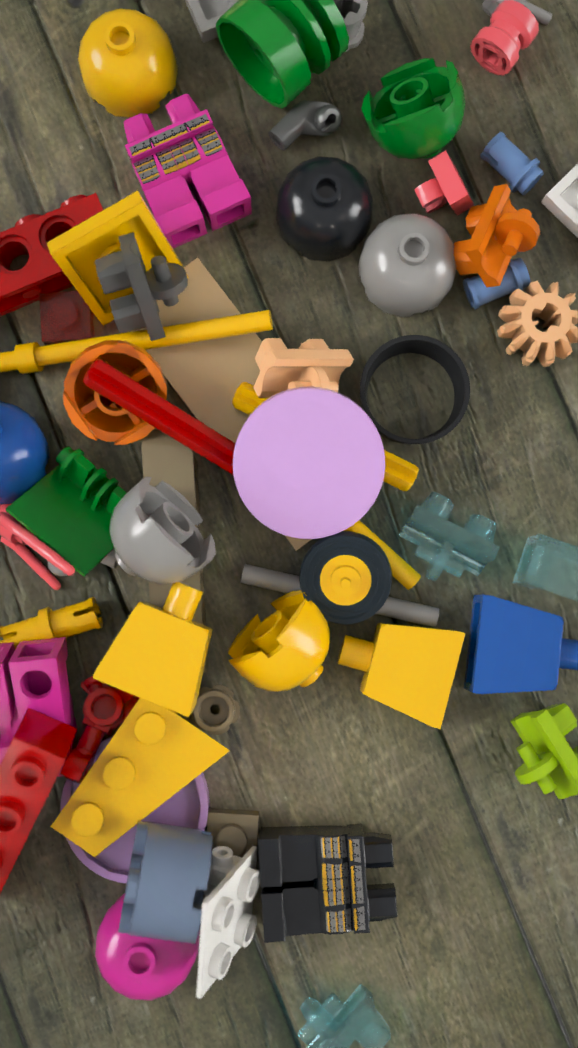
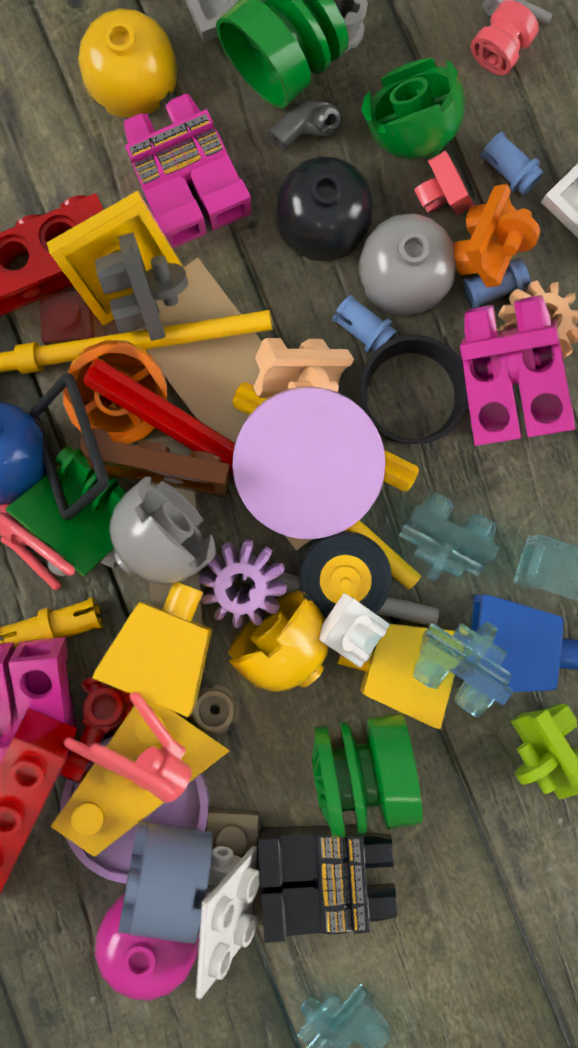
(67, 513): none -> black piece
(155, 770): none -> coral plant
(197, 473): none -> reddish brown plate
(234, 601): none -> lavender gear
(352, 630): none -> white tile
(364, 324): none -> medium blue pin
(367, 775): none -> green wheel
(469, 657): none -> clear light blue hips
(511, 357): none -> dark pink hips

